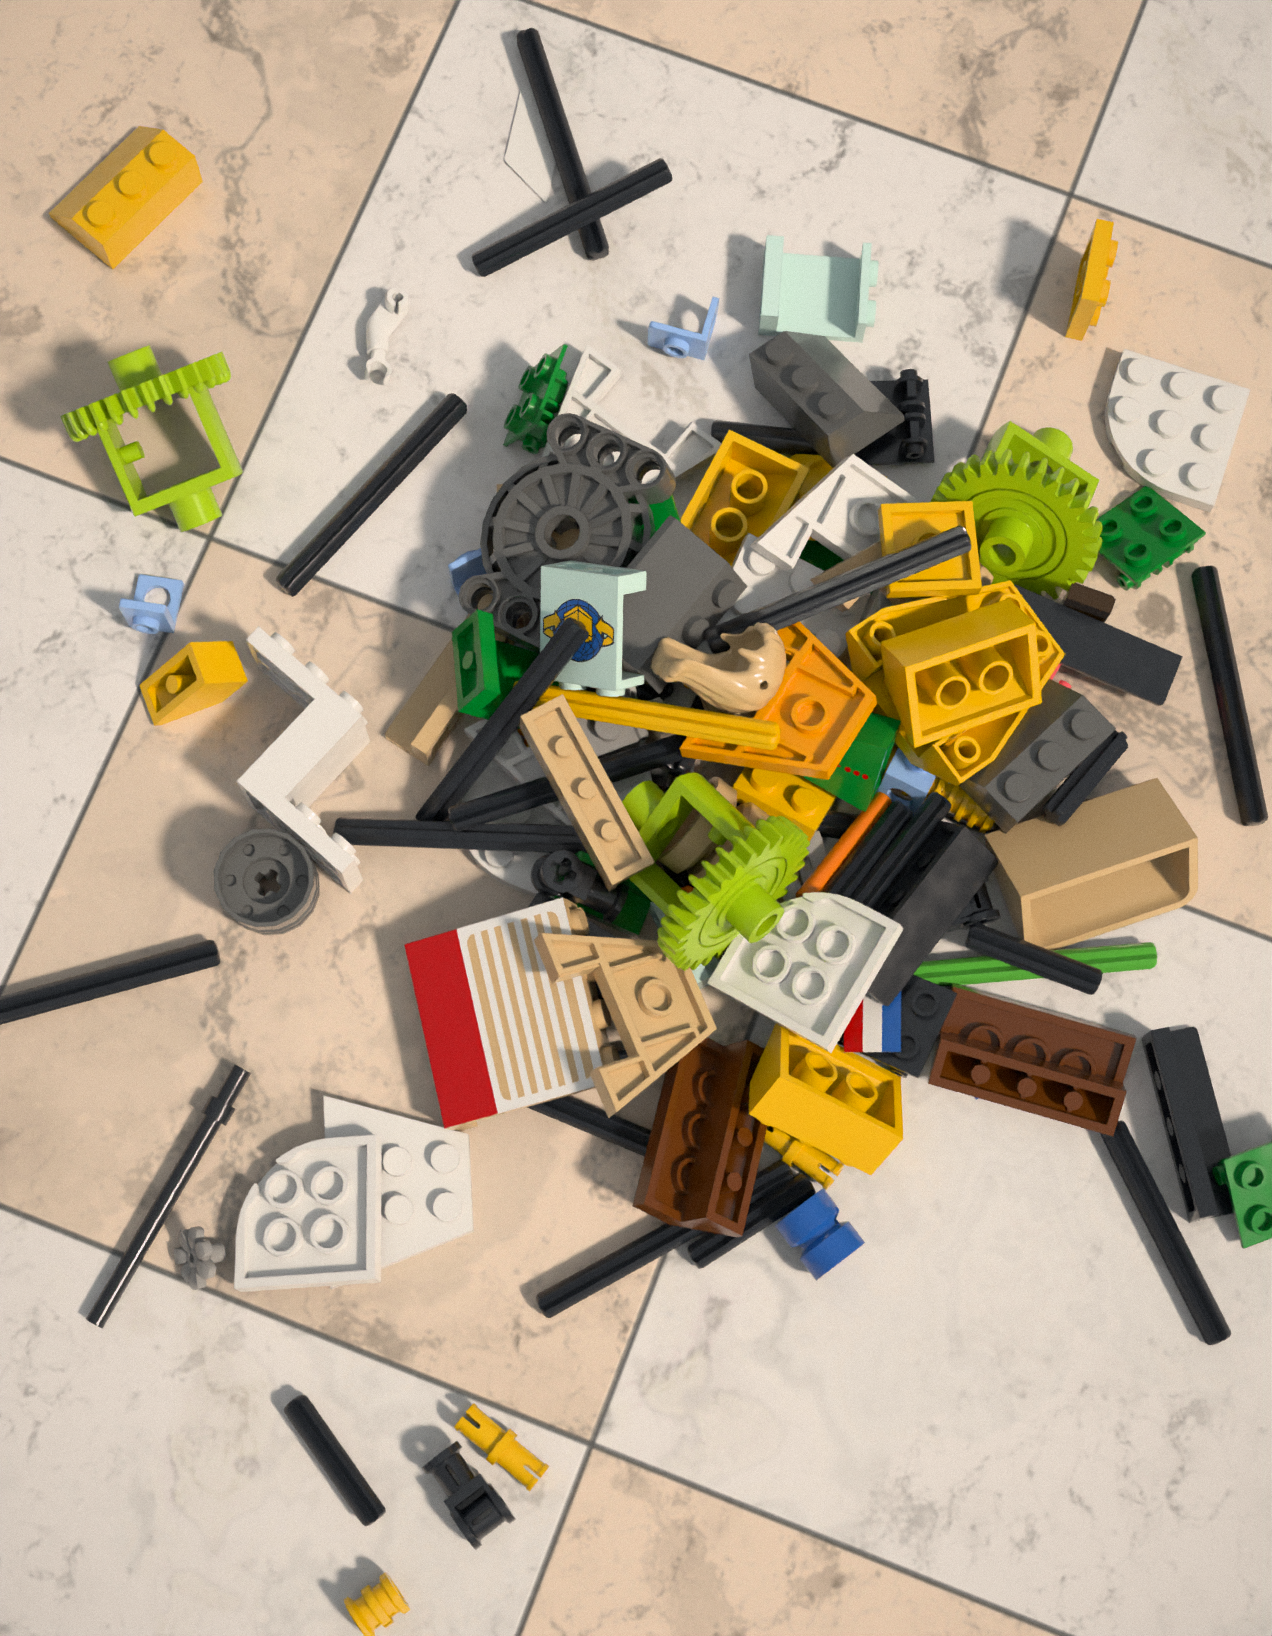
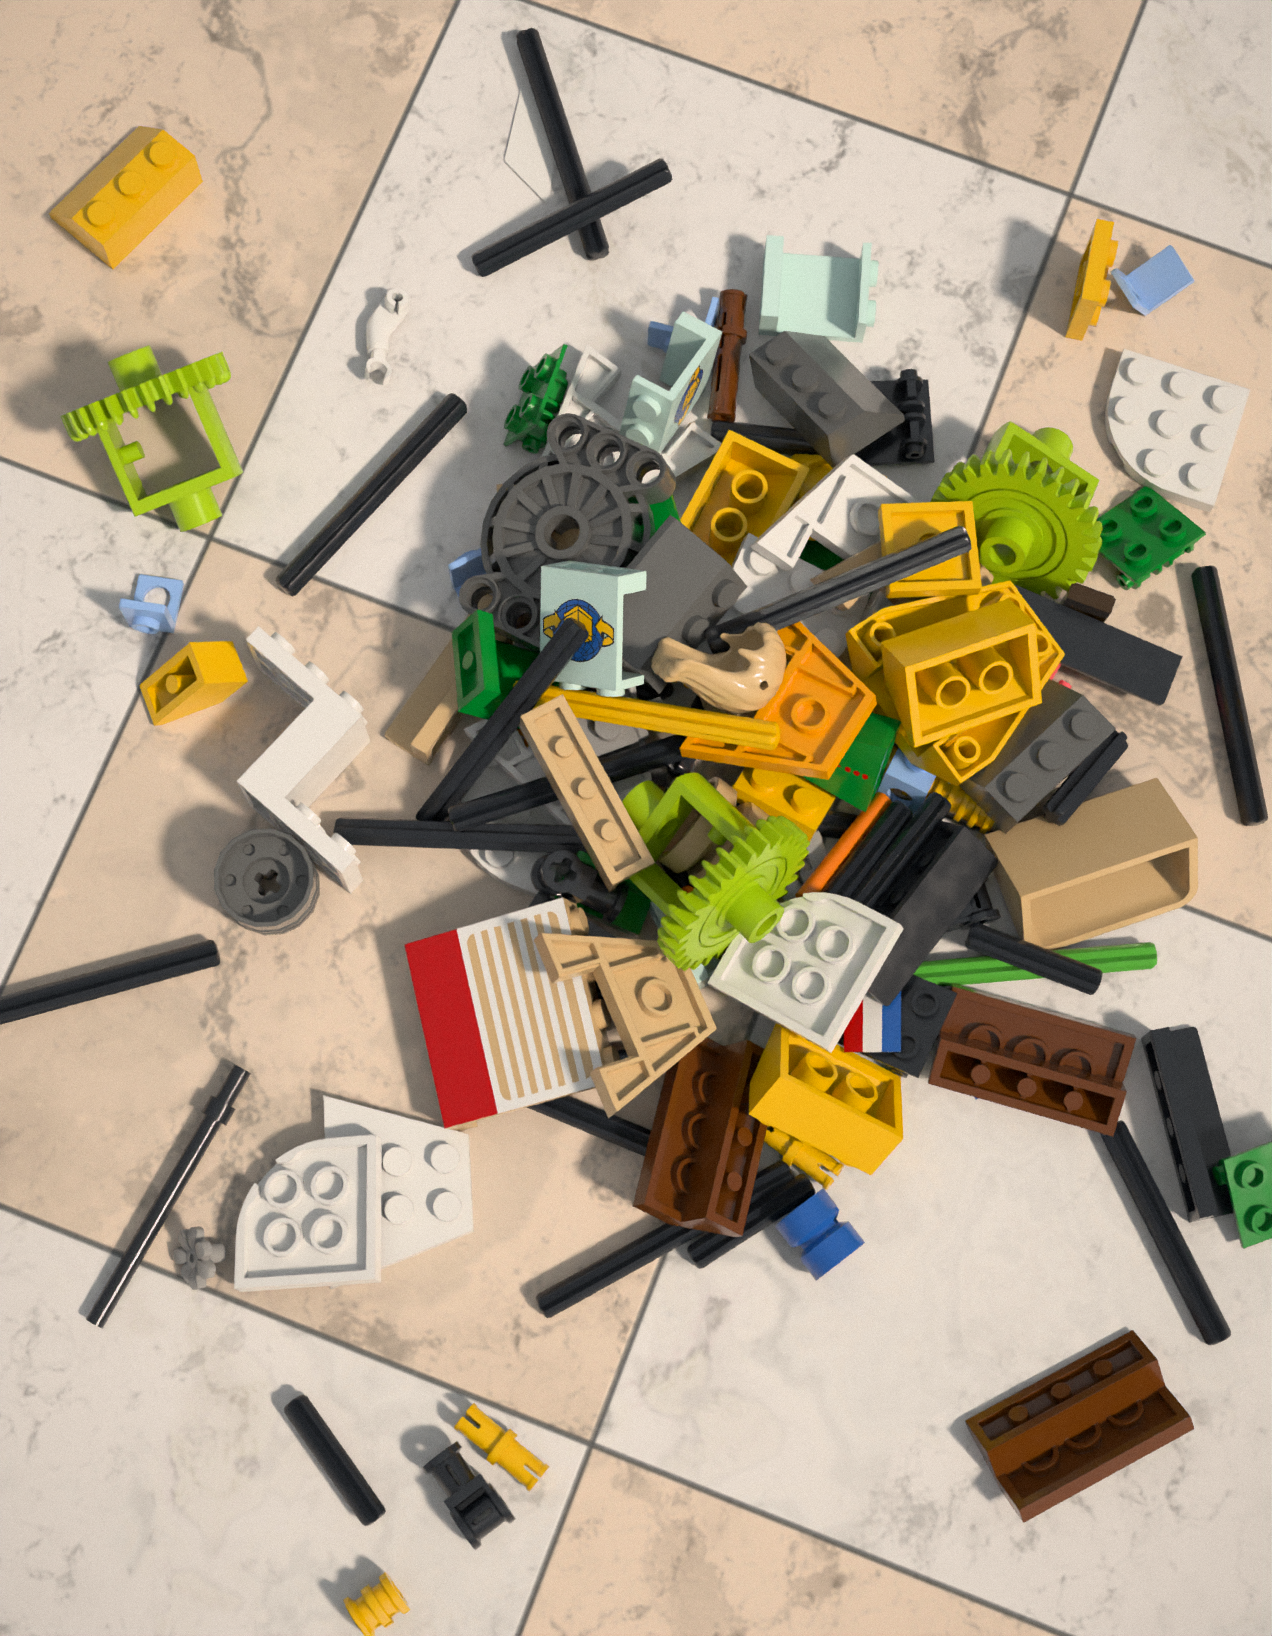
(655, 413): none -> light aqua panel
(727, 358): none -> reddish brown pin
(1078, 1425): none -> reddish brown slope
(1154, 280): none -> light blue bracket

